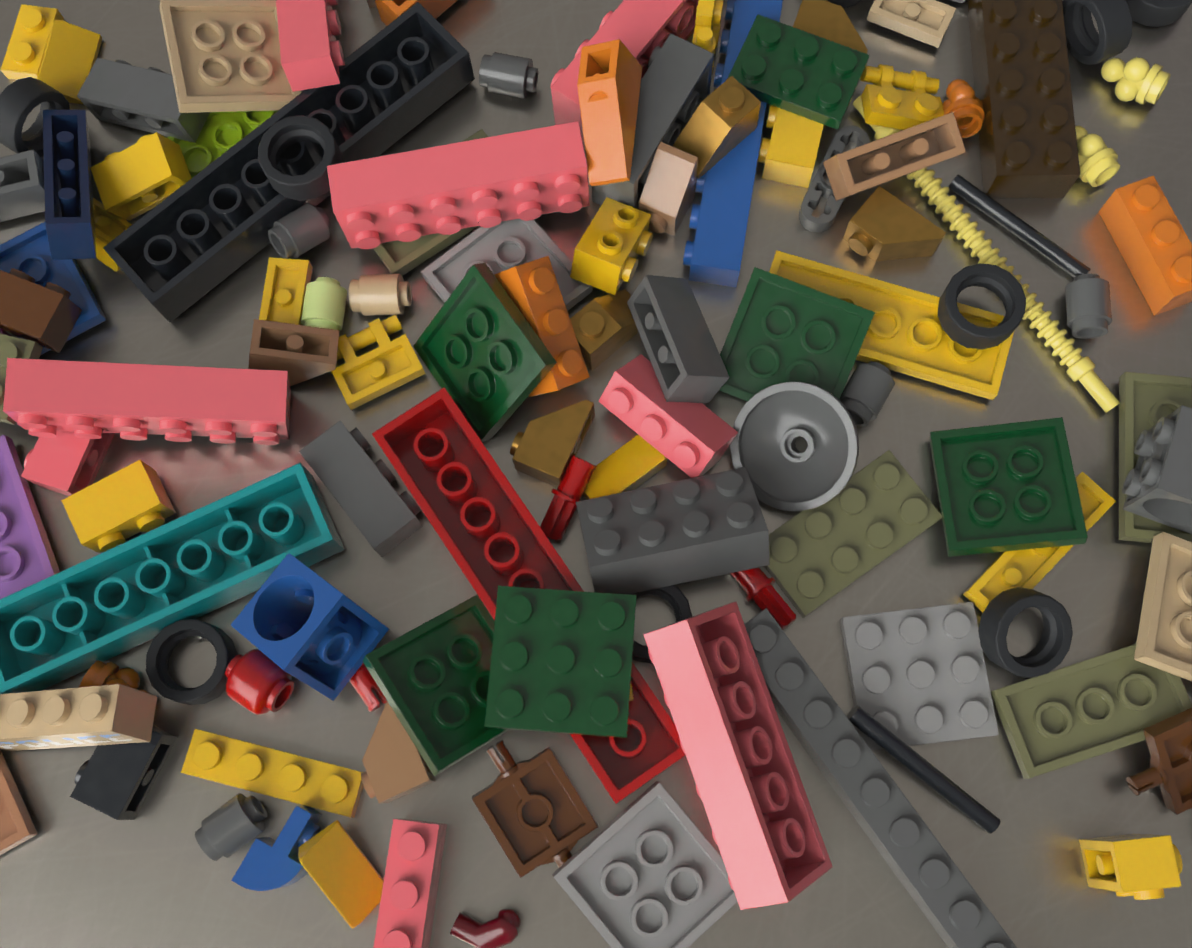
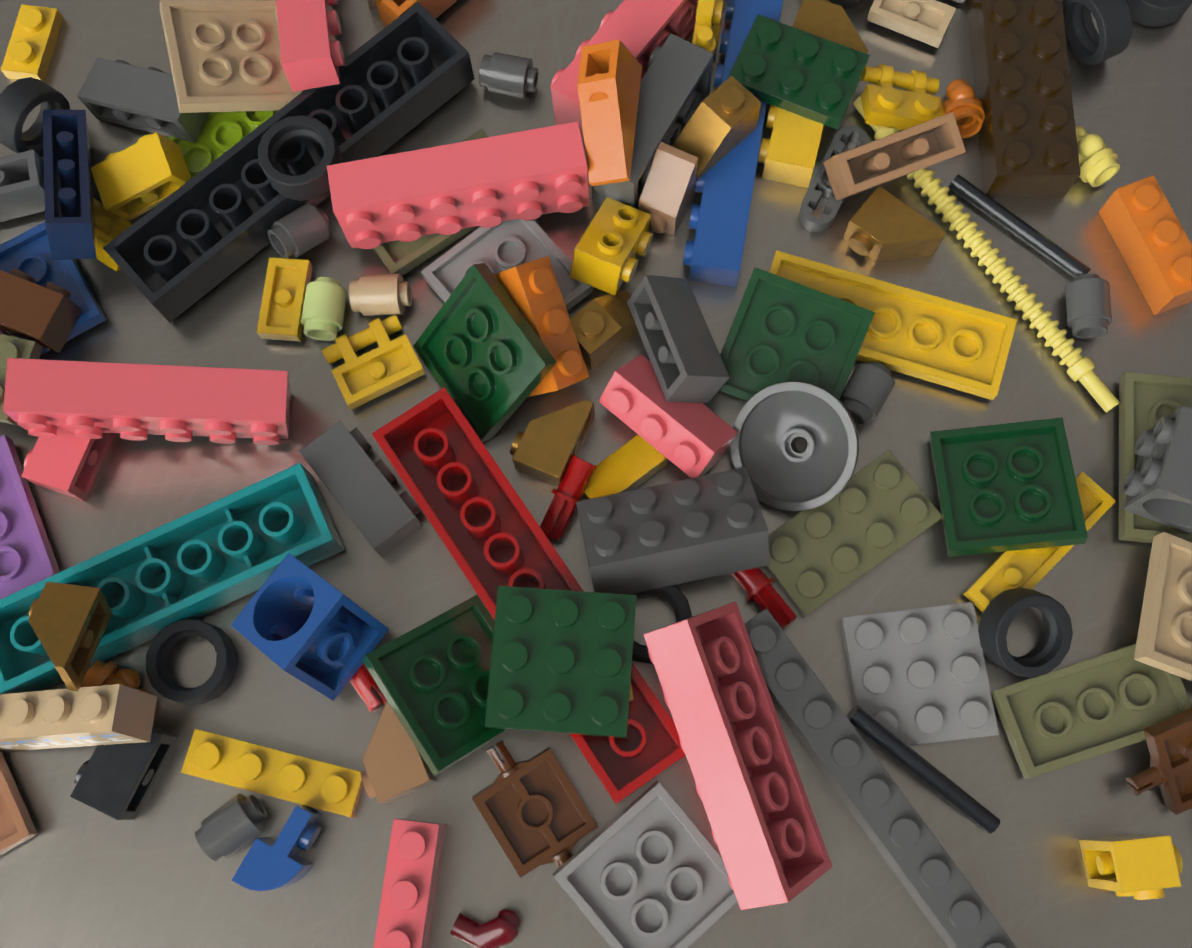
(69, 58): yellow slope -> none
(70, 627): none -> pearl gold slope
(118, 507): yellow brick -> none
(258, 683): red head -> none
(293, 348): medium nougat slope -> none
(342, 873): yellow slope -> none
(995, 280): black tyre -> none
(1136, 79): light yellow piece -> none

